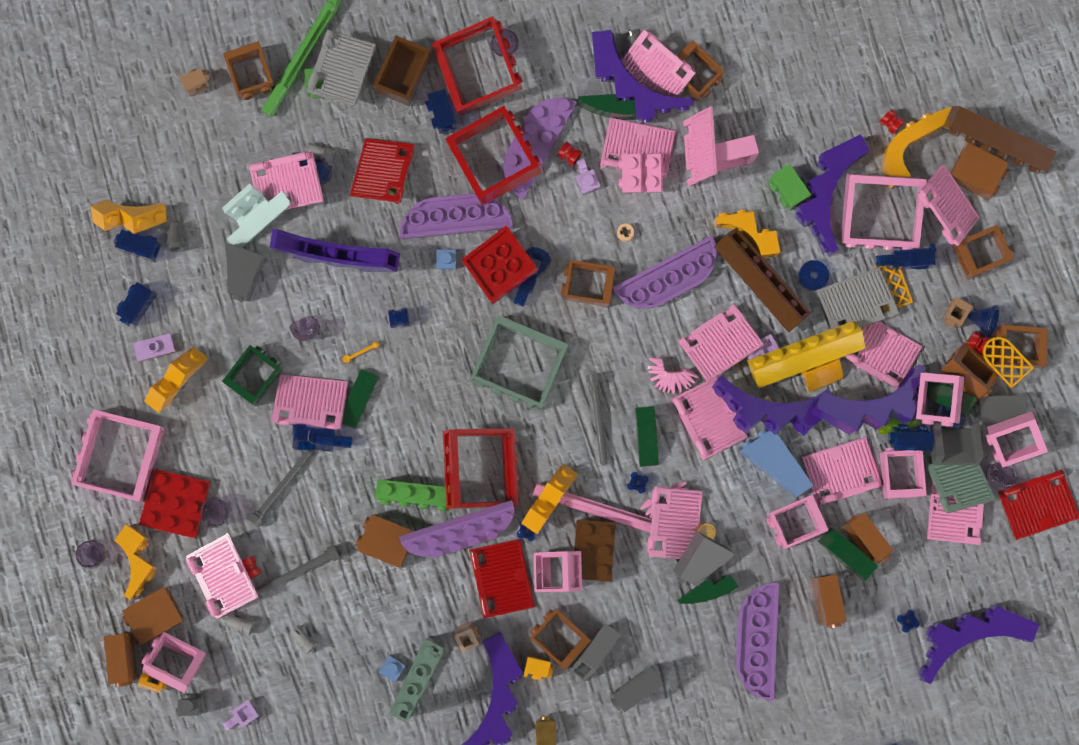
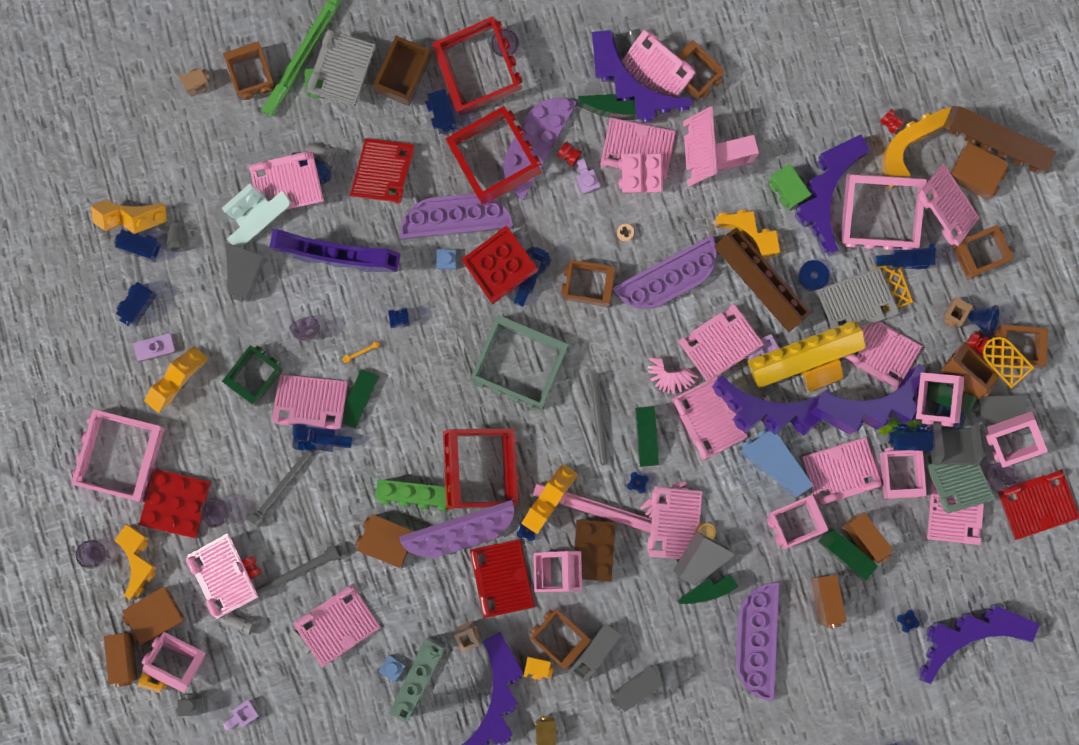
(337, 626): none -> bright pink window

